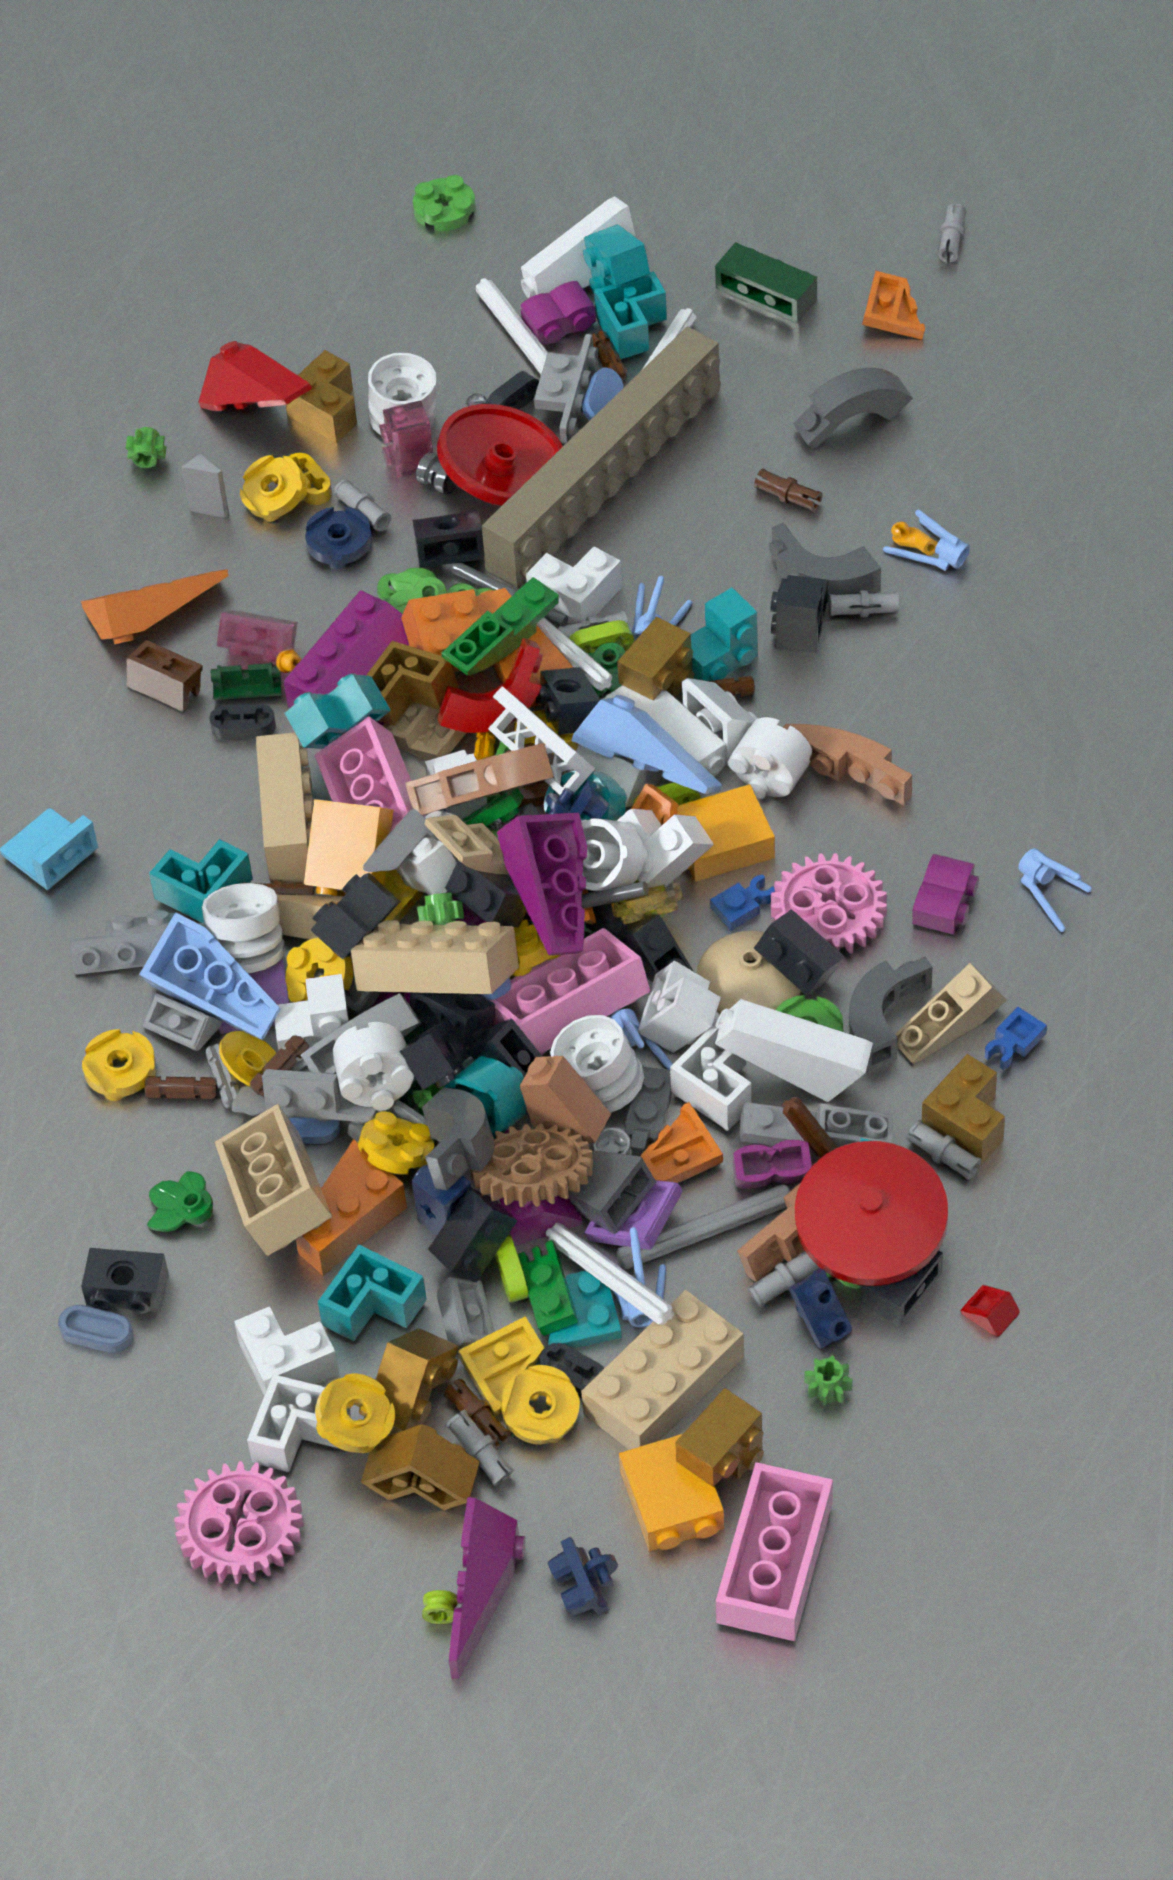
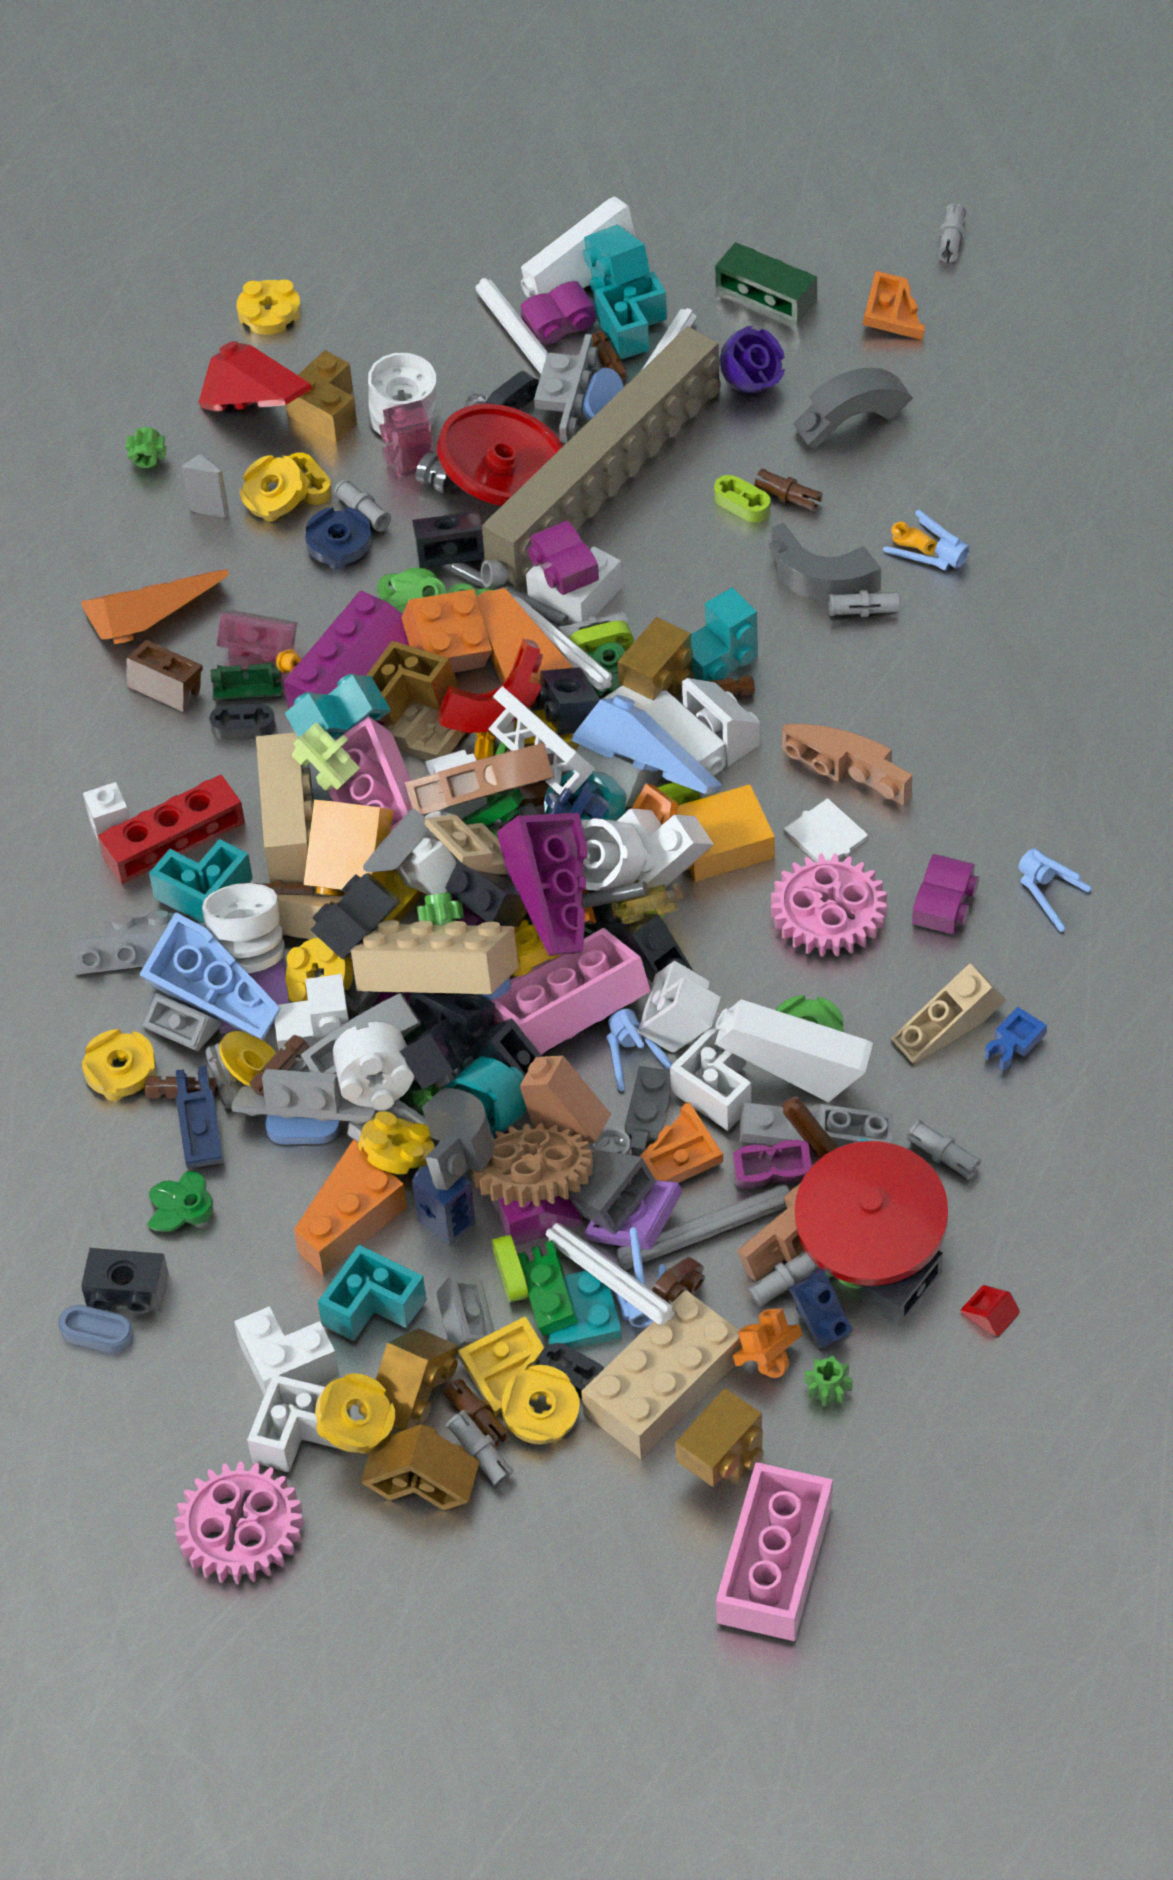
(51, 847): medium azure bracket -> none
(105, 807): none -> white brick
(176, 824): none -> red brick
(198, 1121): none -> dark blue hinge
(272, 1180): tan brick -> none
(279, 294): none -> yellow plate
(326, 756): none -> yellowish green hips
(431, 194): bright green plate -> none
(439, 1606): lime bush -> none
(472, 1235): black brick -> none
(490, 1556): magenta wedge -> none
(493, 573): none -> light grey hinge
(502, 632): green slope -> none
(564, 558): none -> magenta brick
(575, 1563): dark blue hips -> none
(602, 1059): white wheel -> none
(642, 622): light blue plant -> none
(668, 1497): light orange brick -> none
(681, 1277): none -> reddish brown plate
(735, 979): tan dish -> none
(739, 904): blue plate -> none
(741, 500): none -> lime beam
(752, 360): none -> dark purple cylinder
(767, 1342): none -> orange hips
(771, 758): white brick -> none
(799, 613): black brick -> none
(799, 952): black brick -> none
(826, 831): none -> white piece
(873, 998): dark grey arch -> none
(962, 1108): pearl gold brick -> none

